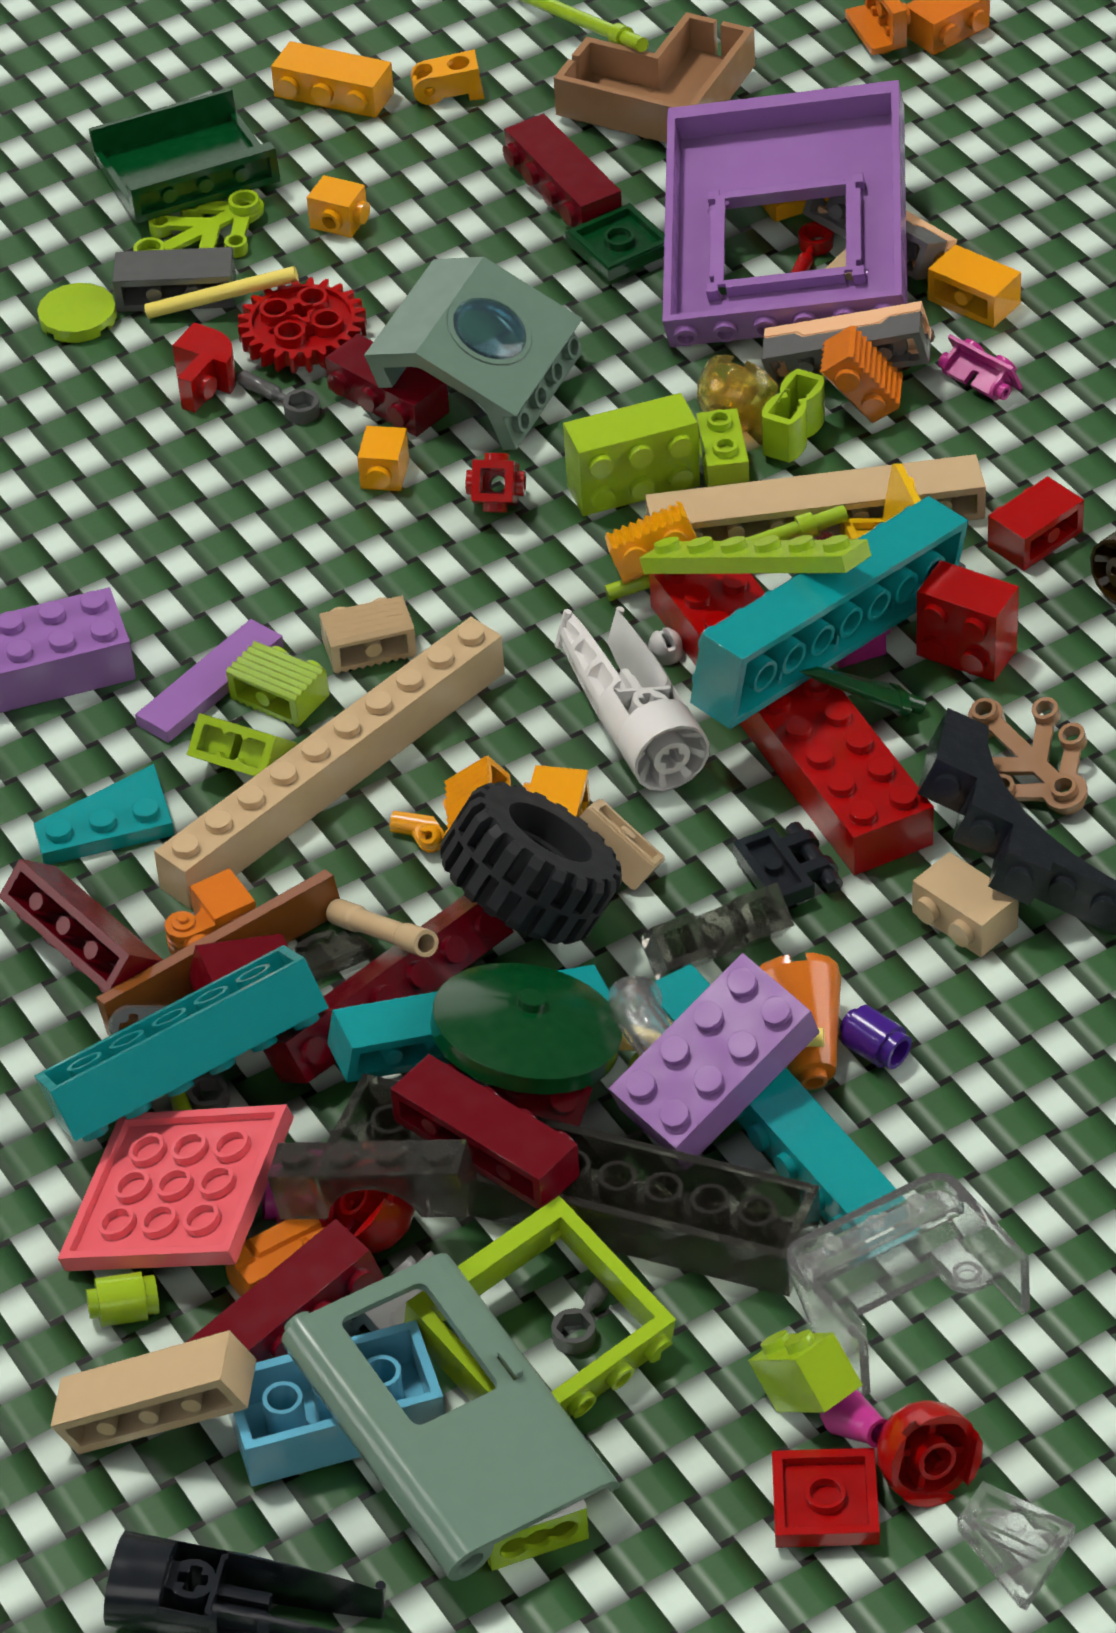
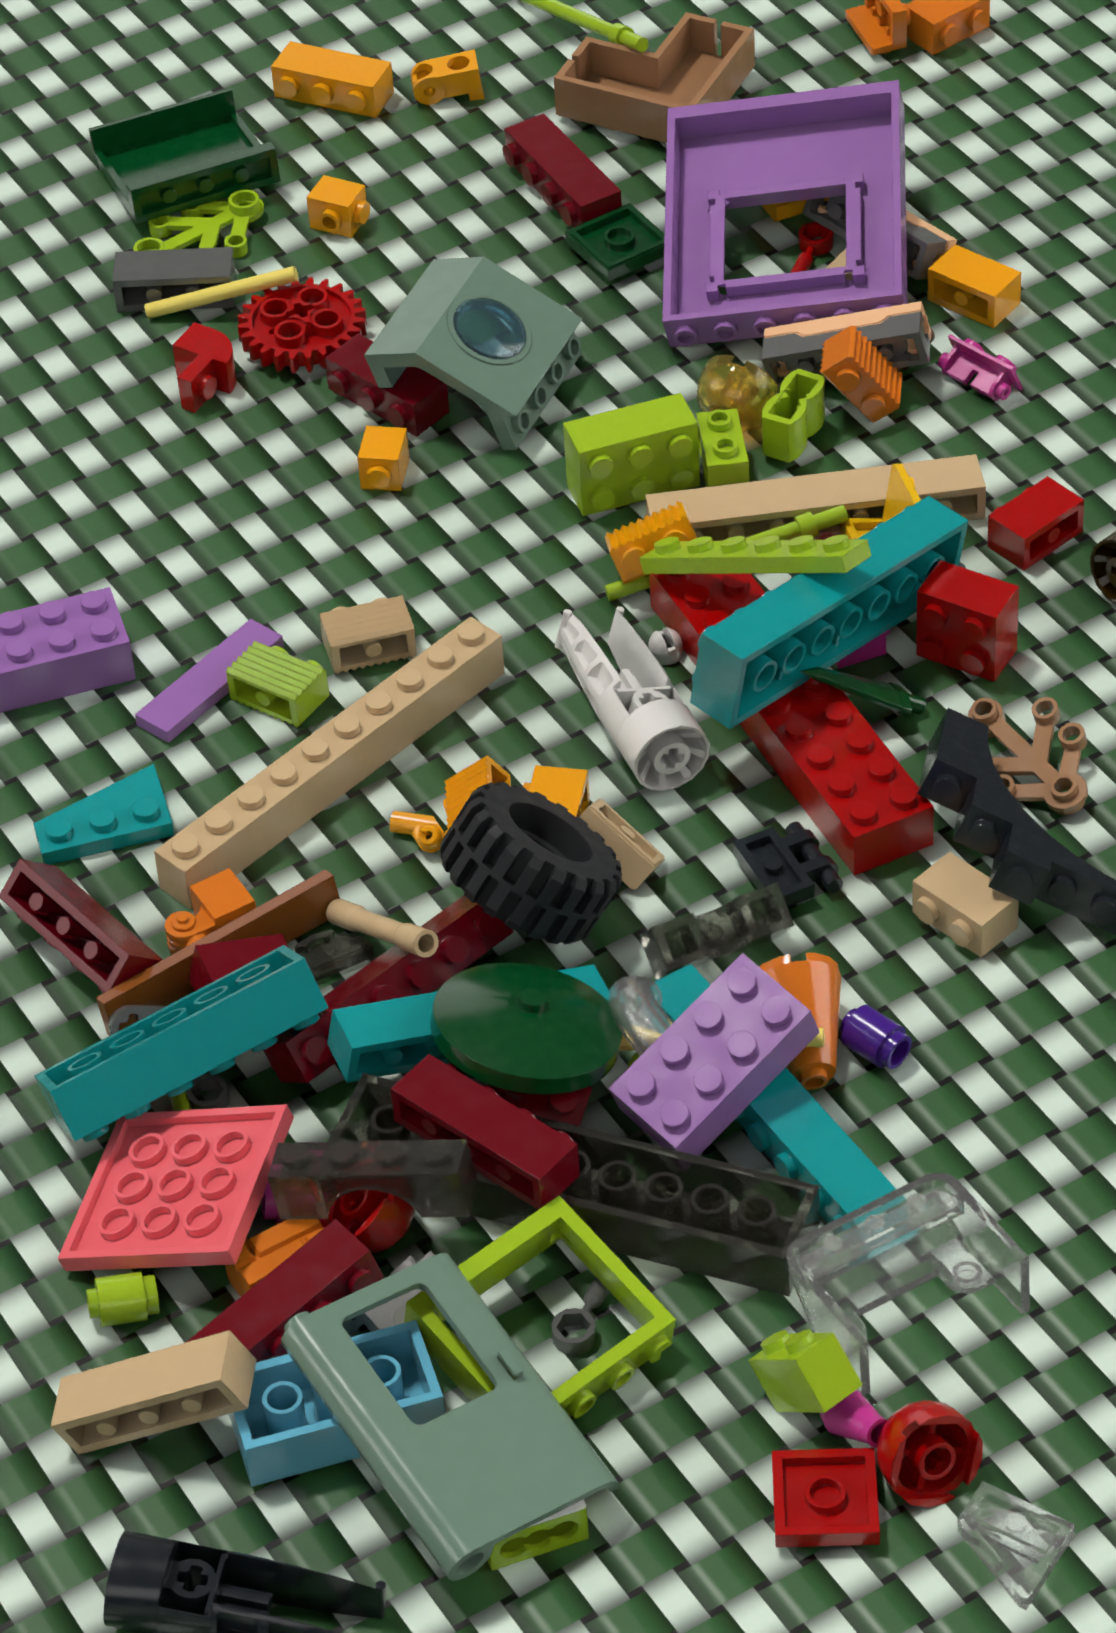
(77, 312): lime tile -> none
(235, 745): lime brick -> none
(290, 401): dark grey piece -> none
(479, 482): red brick -> none

